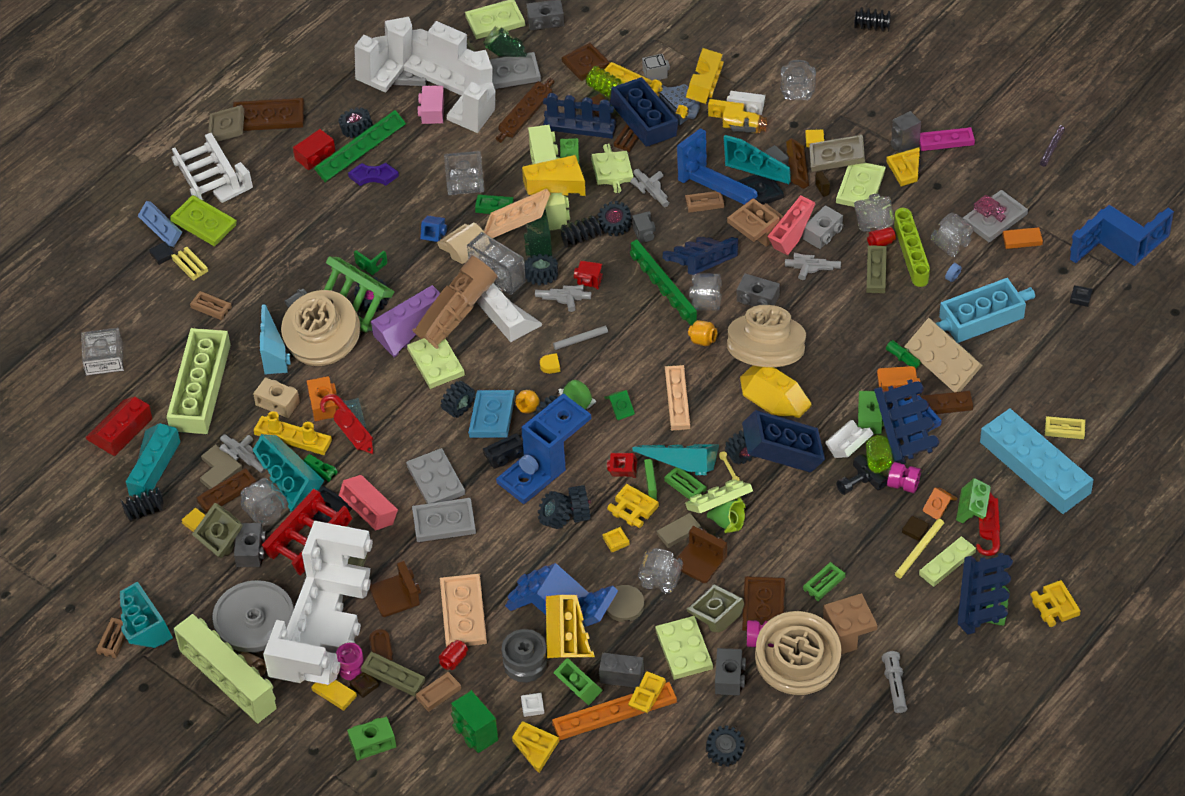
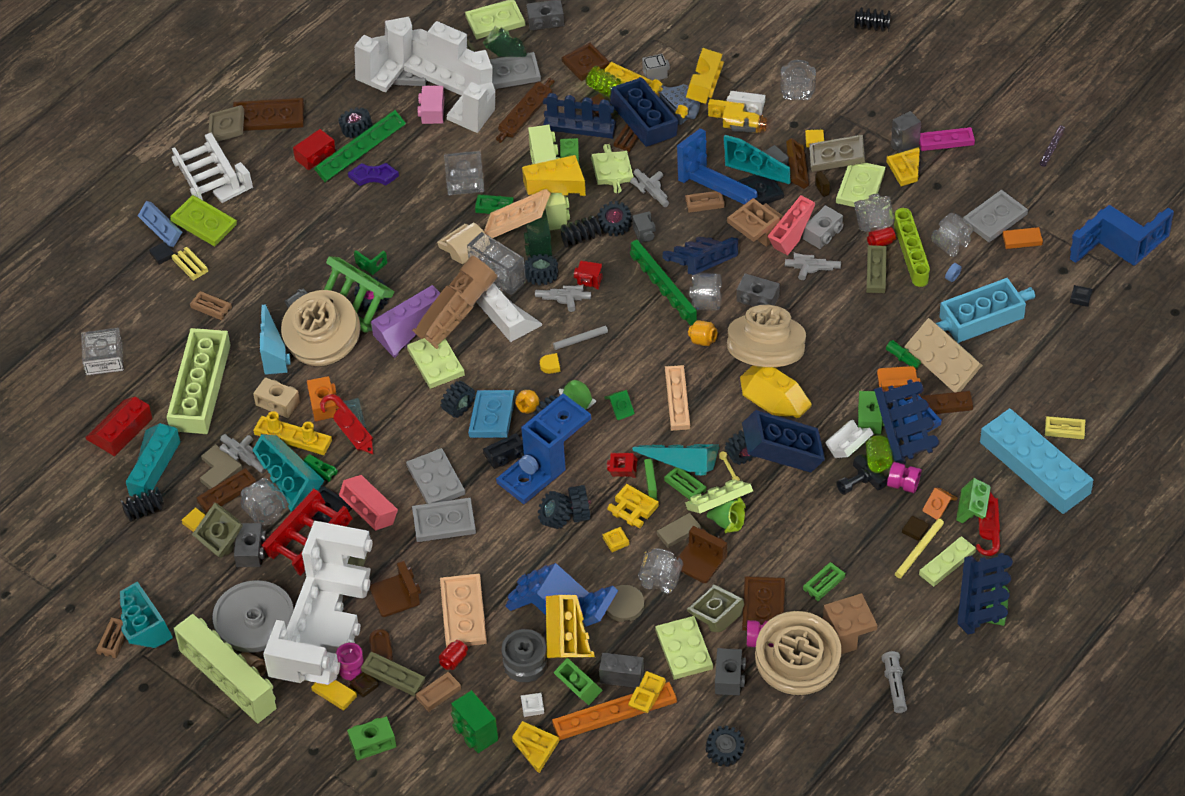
(433, 228): blue brick -> none
(988, 207): clear pink plate -> none
(1060, 600): yellow plate -> none

